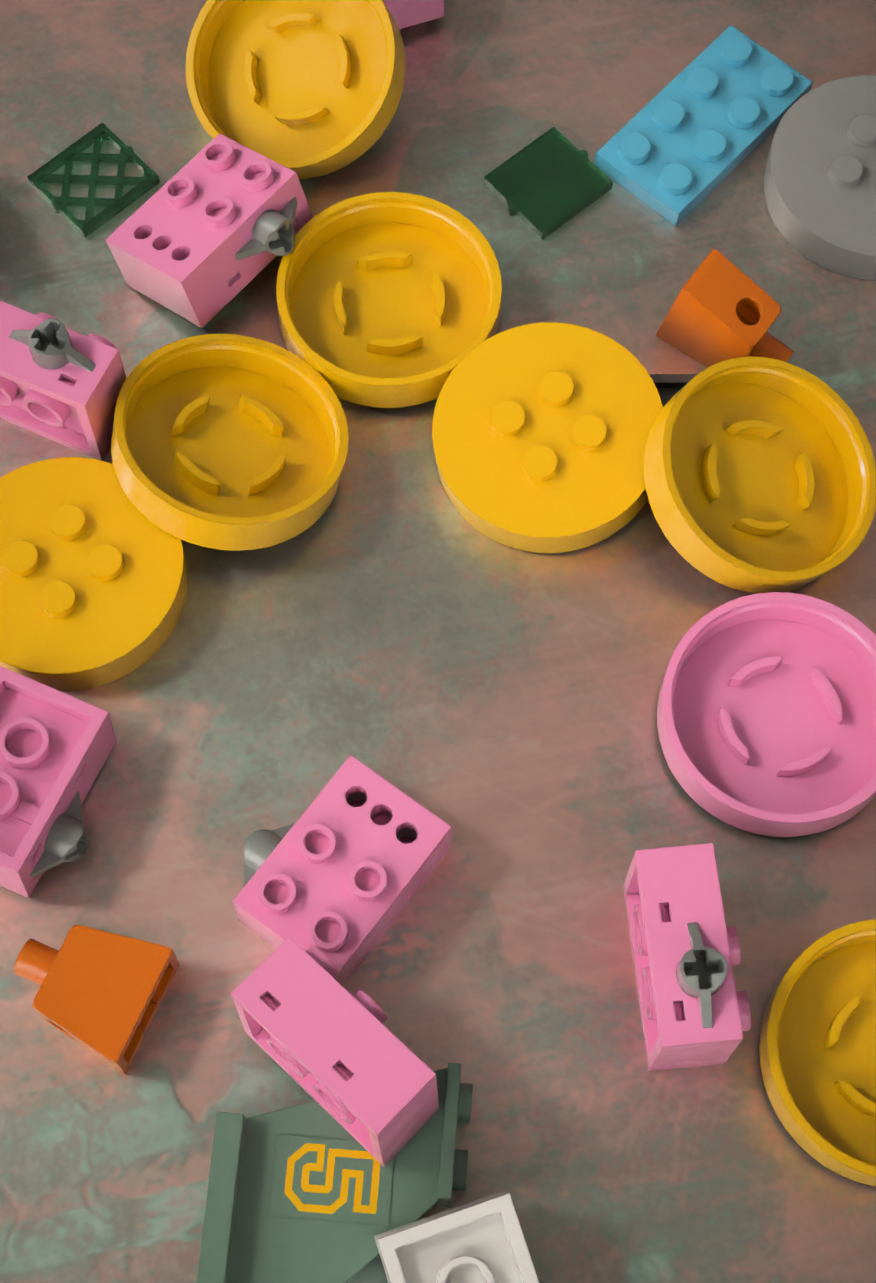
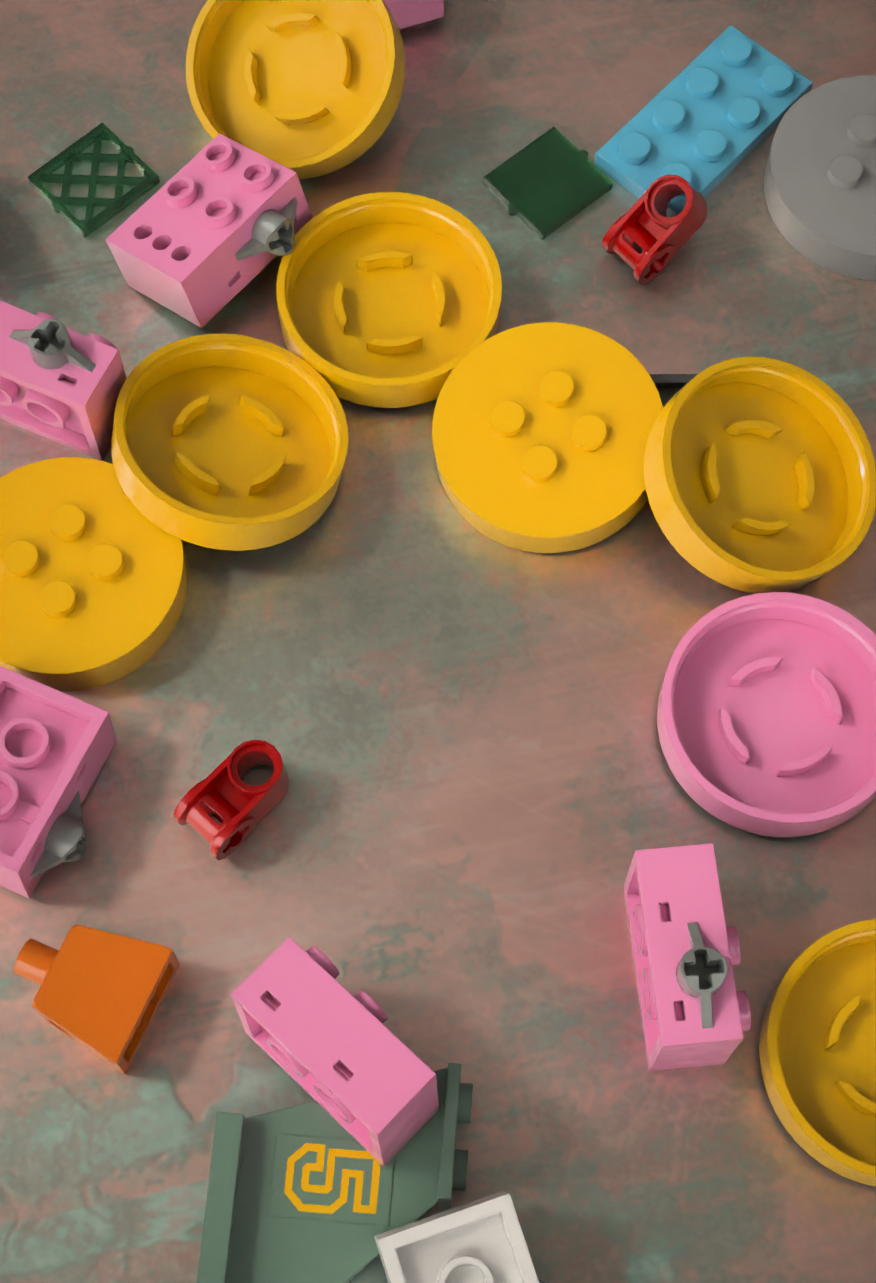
(231, 800): none -> red piece
(341, 868): bright pink piece -> none
(653, 230): none -> red piece
(722, 316): orange torso -> none

